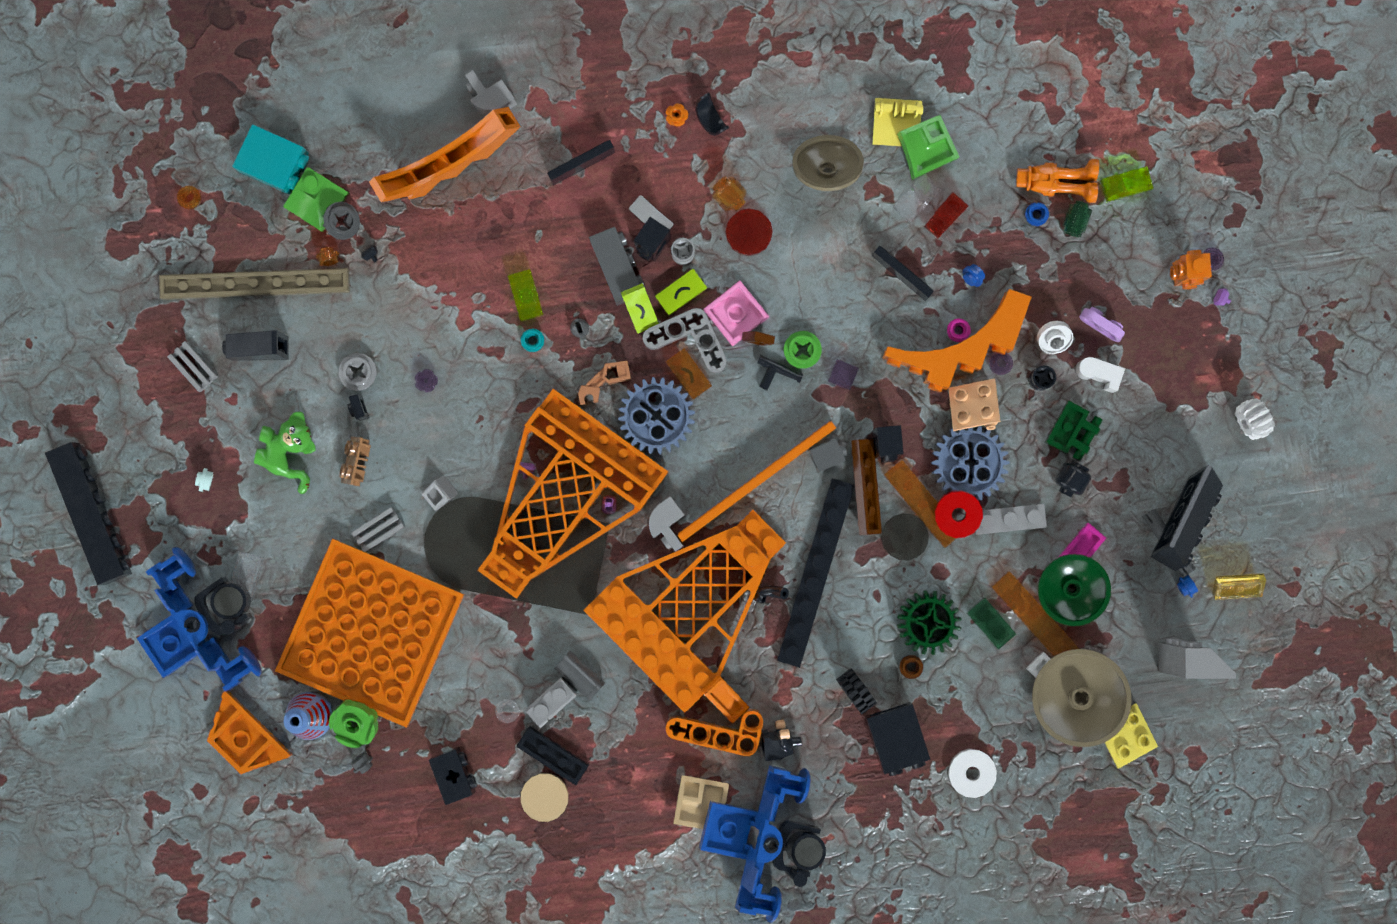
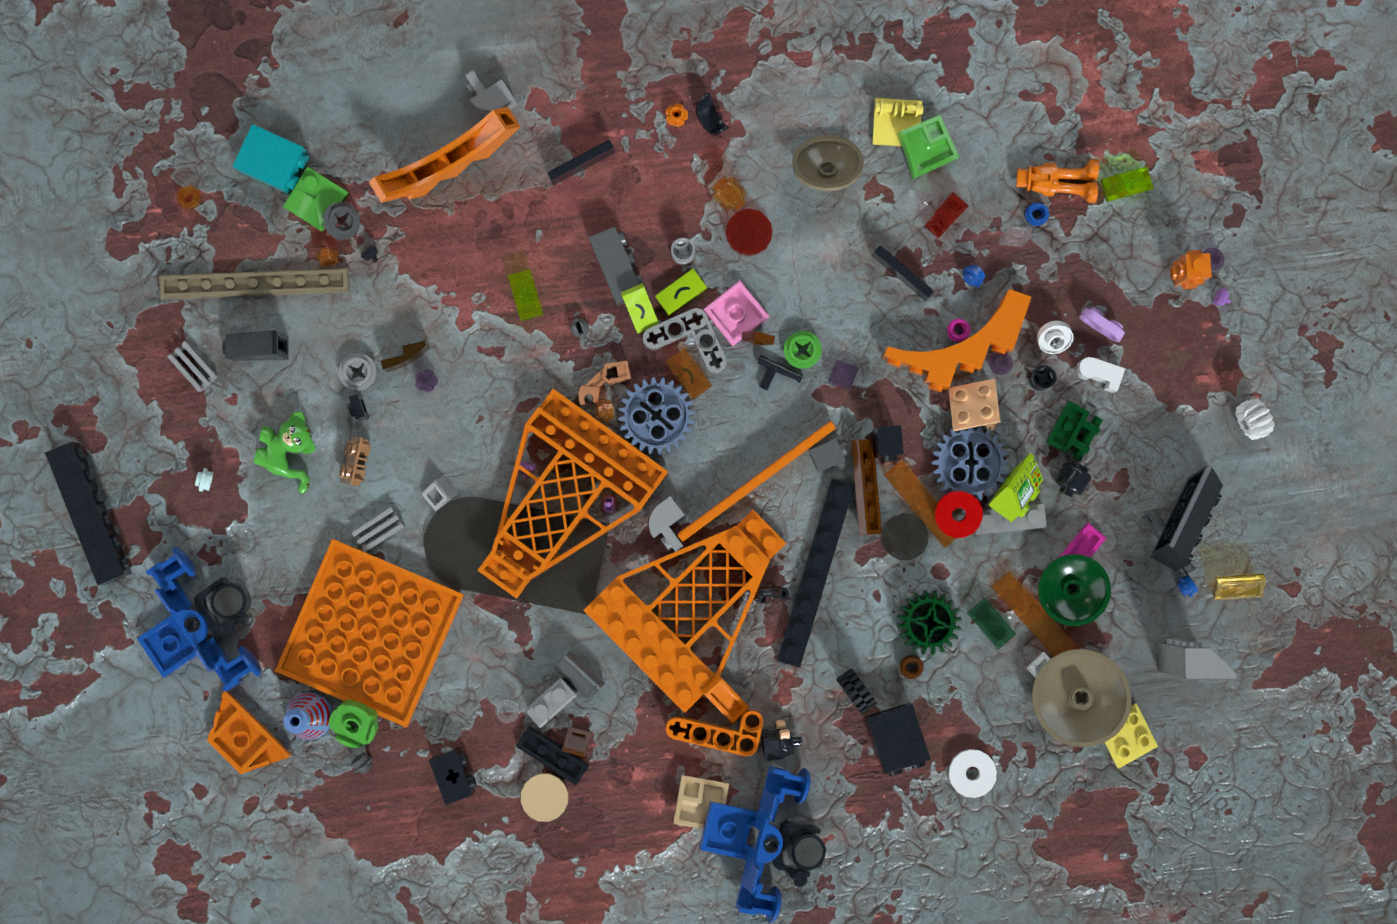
(411, 353): none -> dark brown slope
(532, 333): teal plate -> none
(576, 741): none -> reddish brown tile
(605, 410): none -> clear orange plate
(644, 210): white sticker -> none
(652, 239): black brick -> none
(1015, 236): none -> clear tile
(1018, 489): none -> lime slope
(1077, 219): clear green brick -> none

